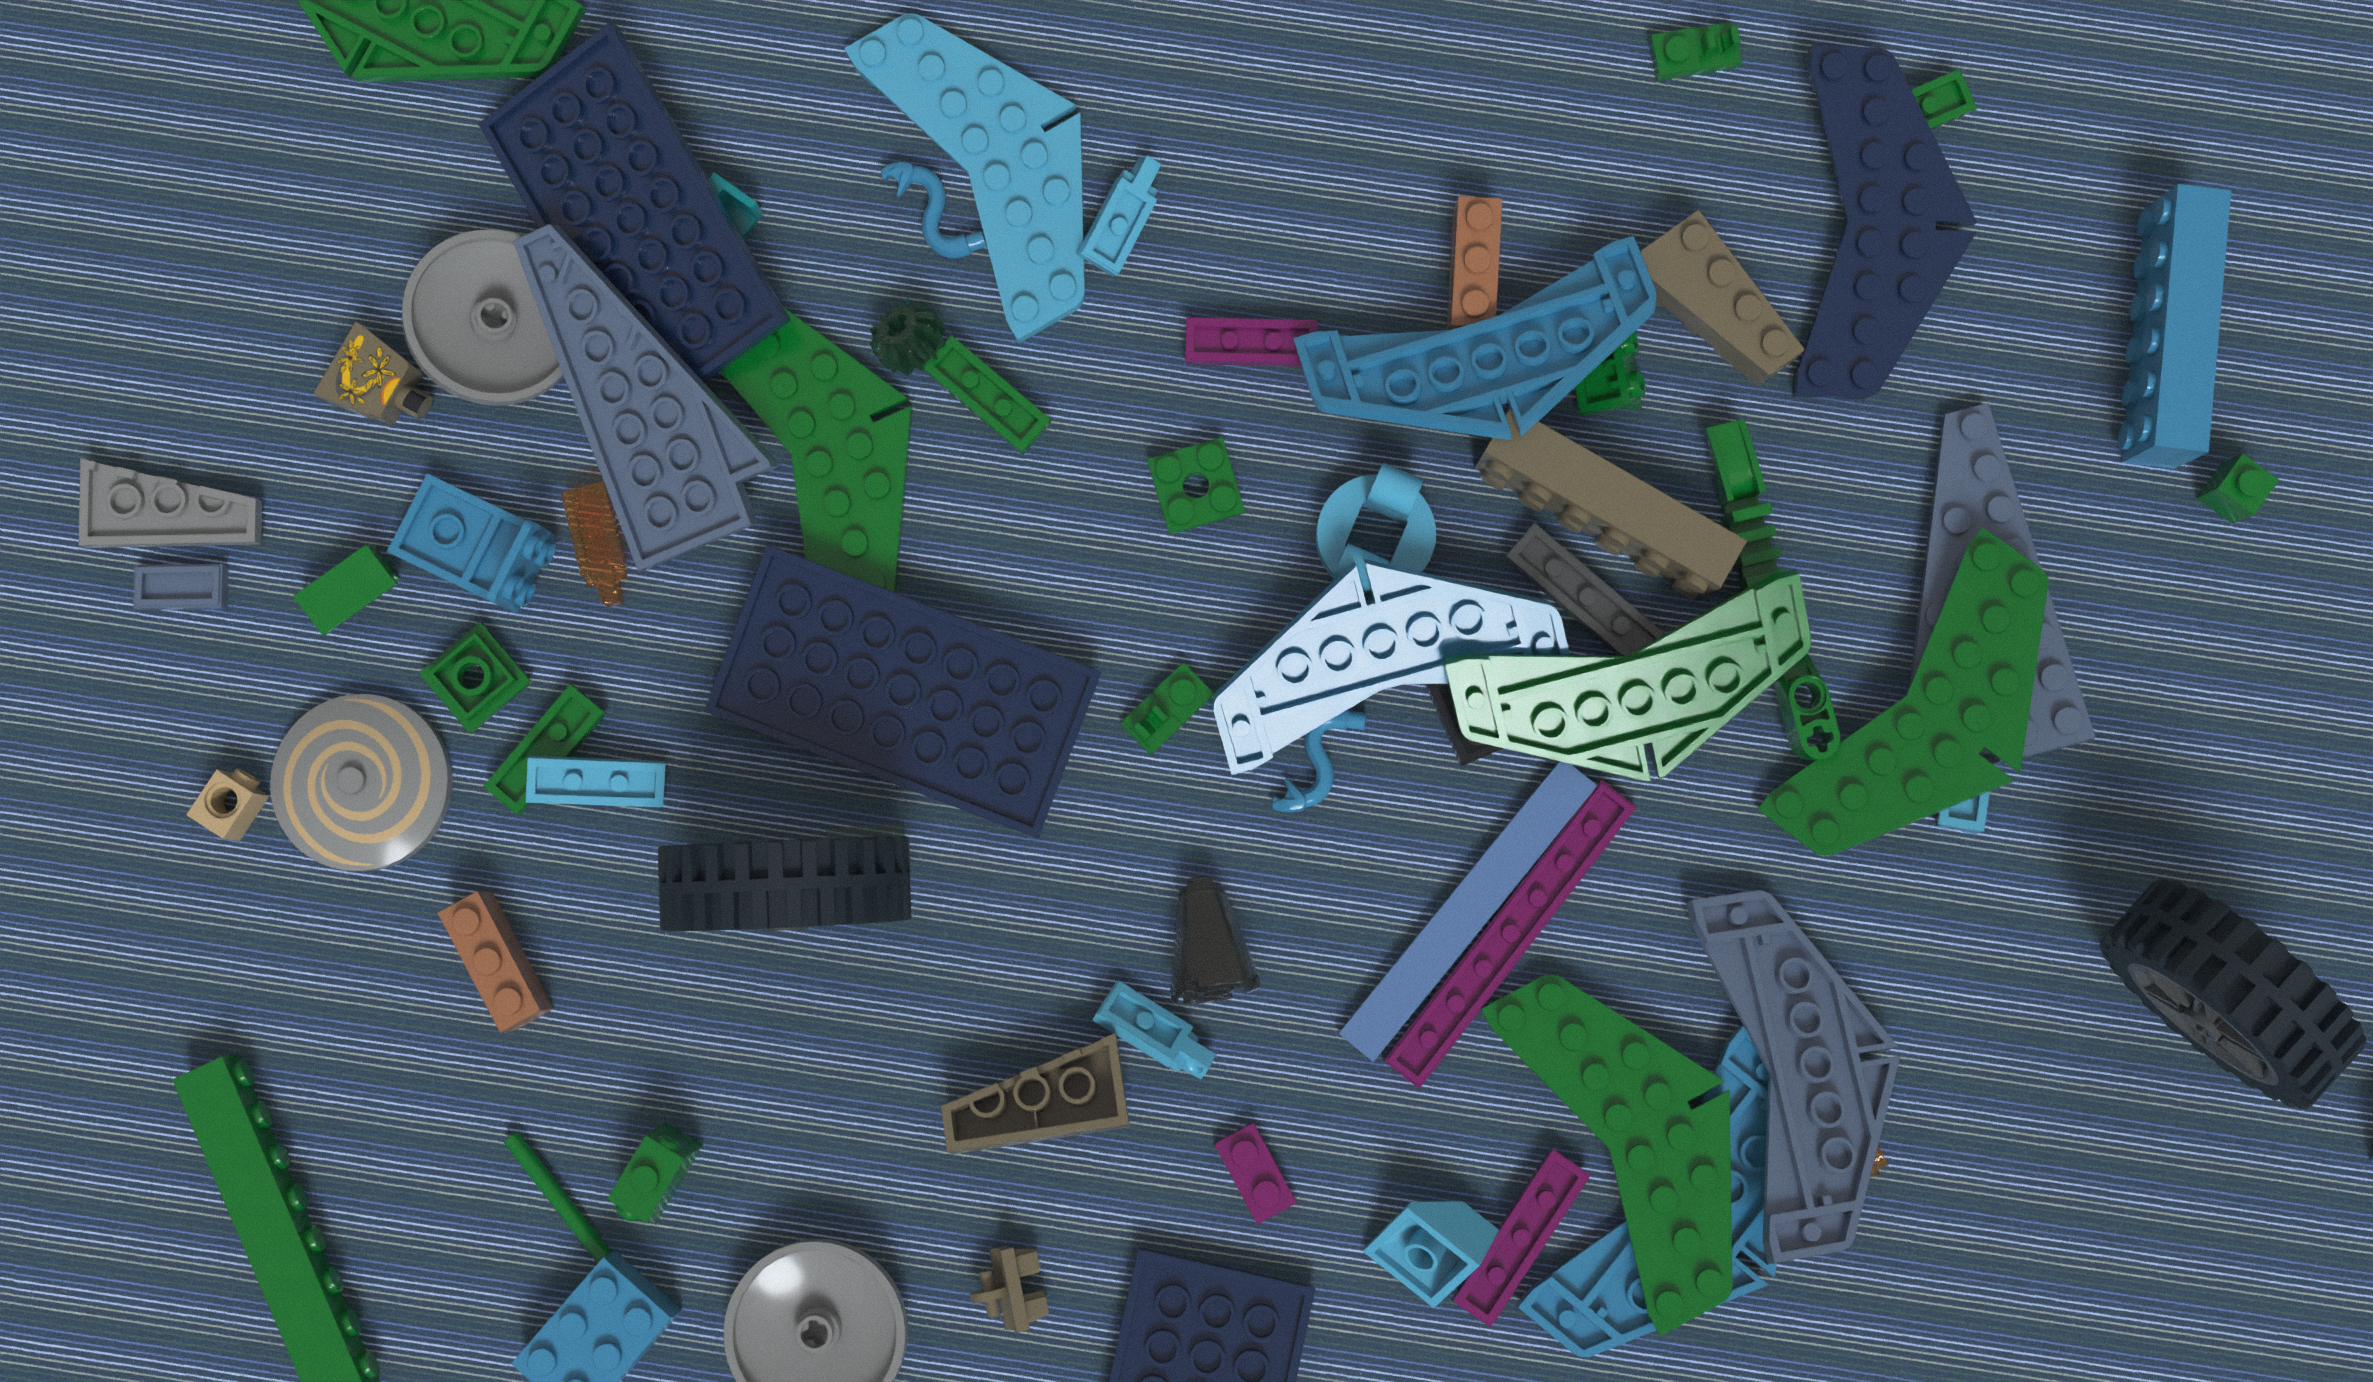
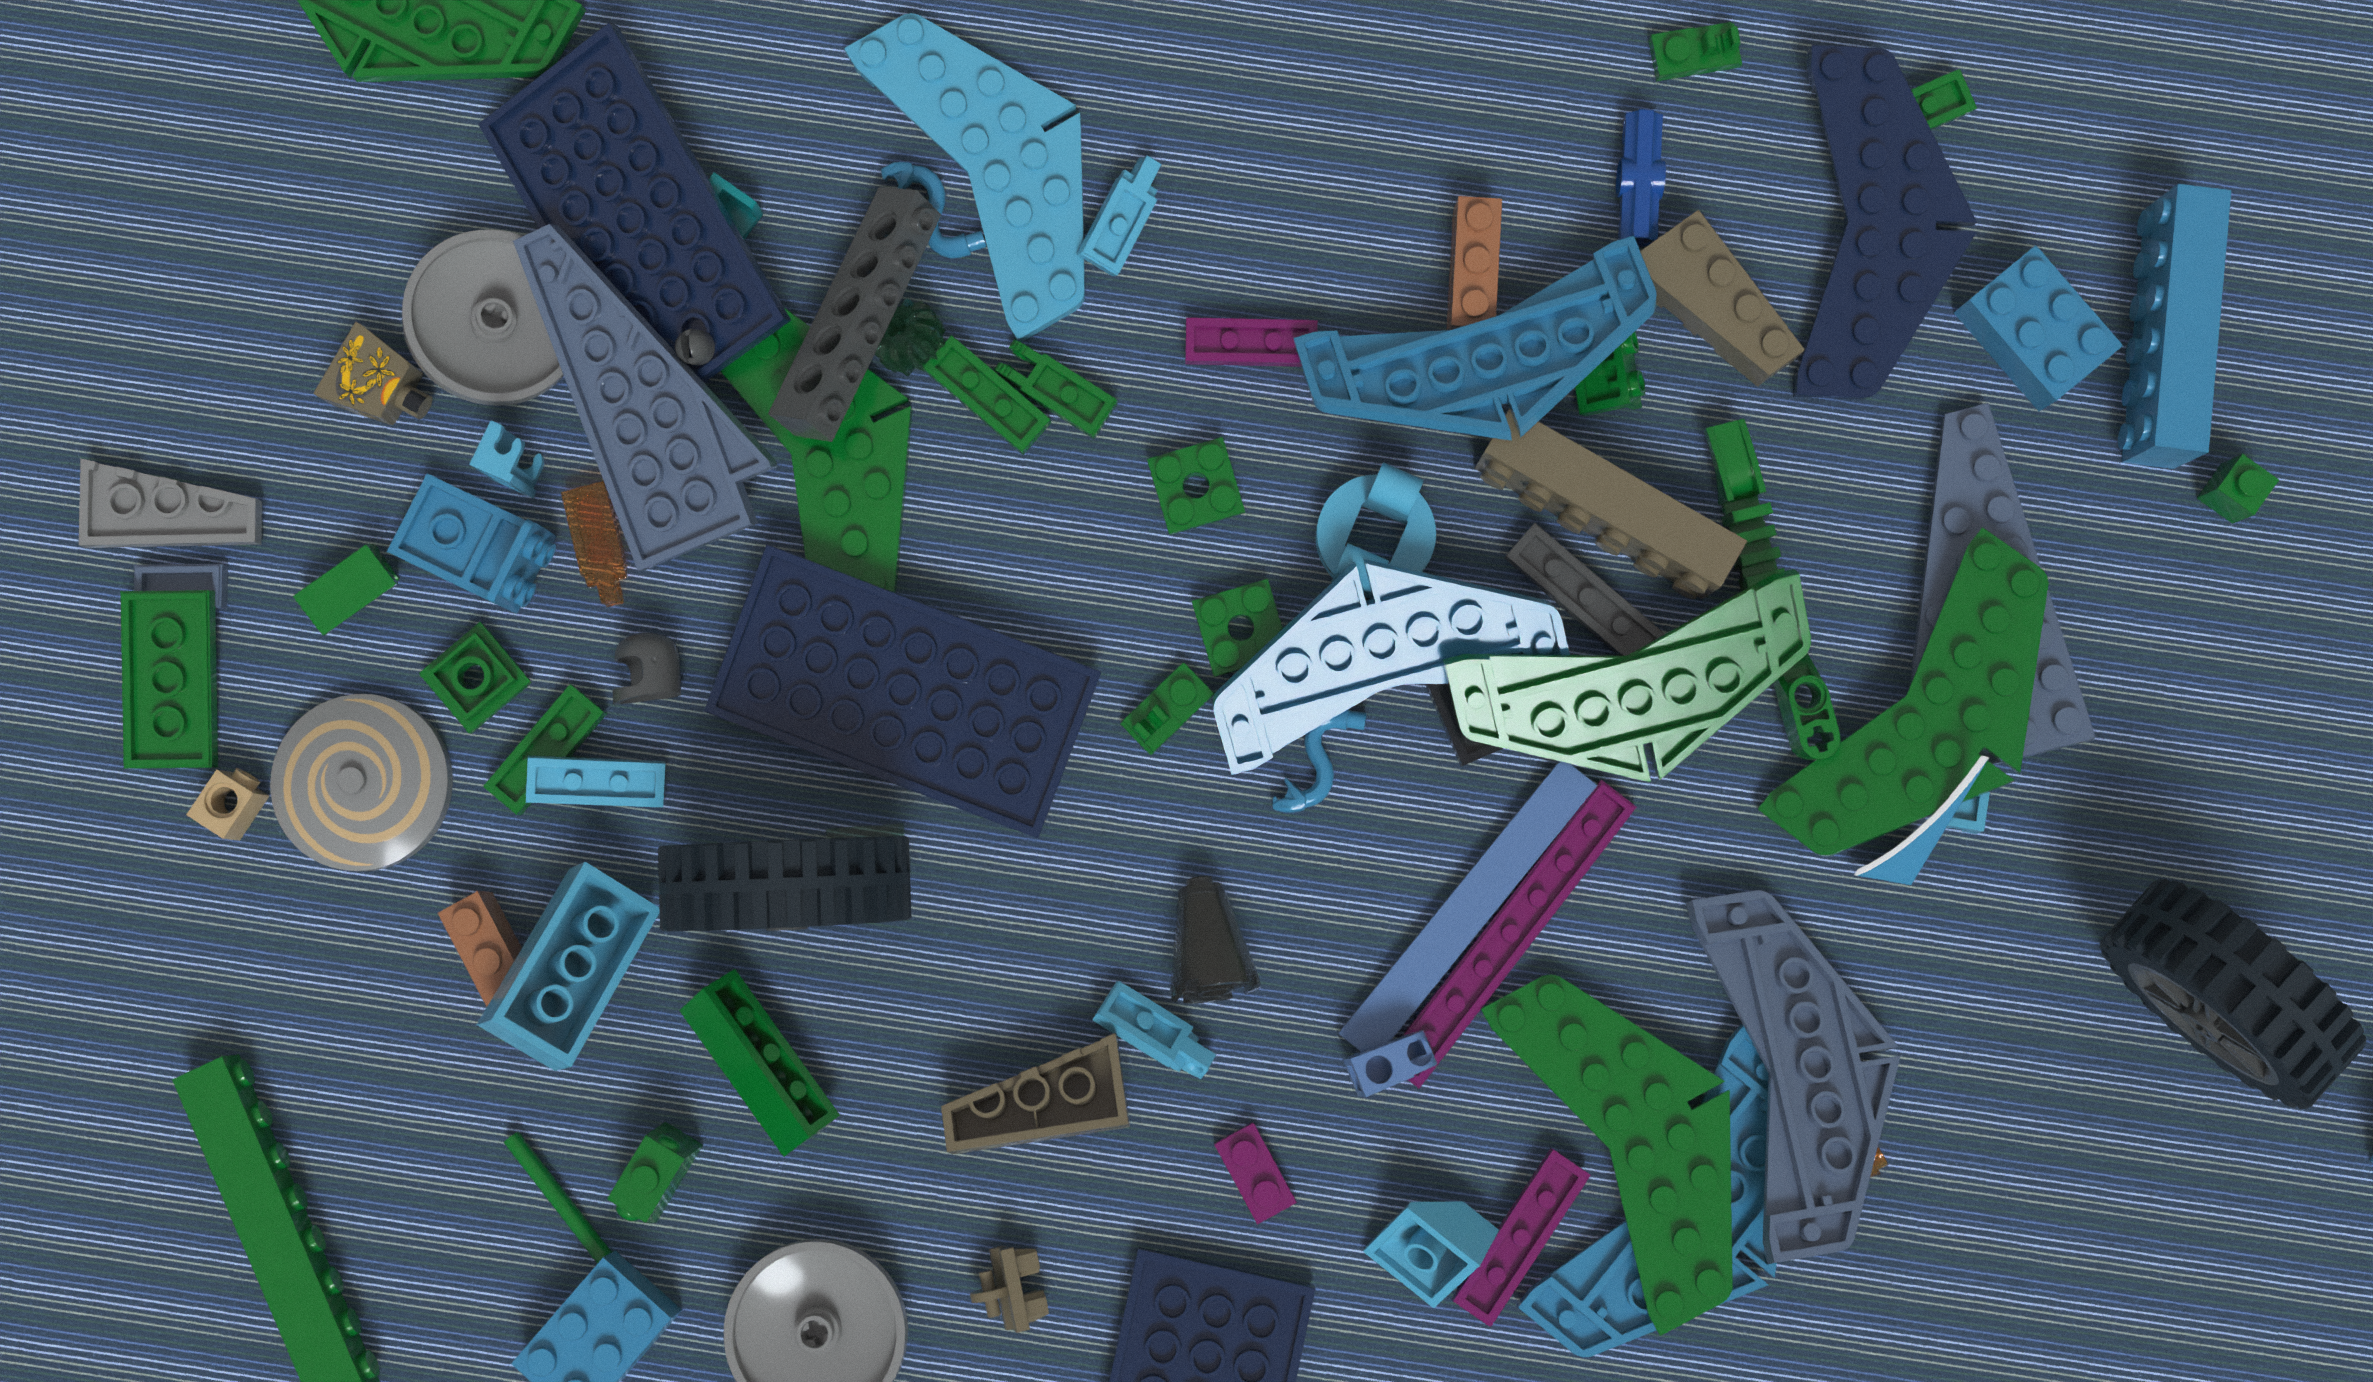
(169, 679): none -> green tile
(499, 457): none -> medium azure hinge
(569, 967): none -> medium azure brick
(652, 667): none -> dark grey helmet
(700, 344): none -> dark grey hinge
(759, 1062): none -> green brick
(855, 314): none -> dark grey brick
(1060, 390): none -> green hinge
(1218, 610): none -> green piece
(1389, 1063): none -> medium blue leg
(1640, 176): none -> blue piece
(1909, 856): none -> dark azure sticker
(2038, 329): none -> dark azure brick

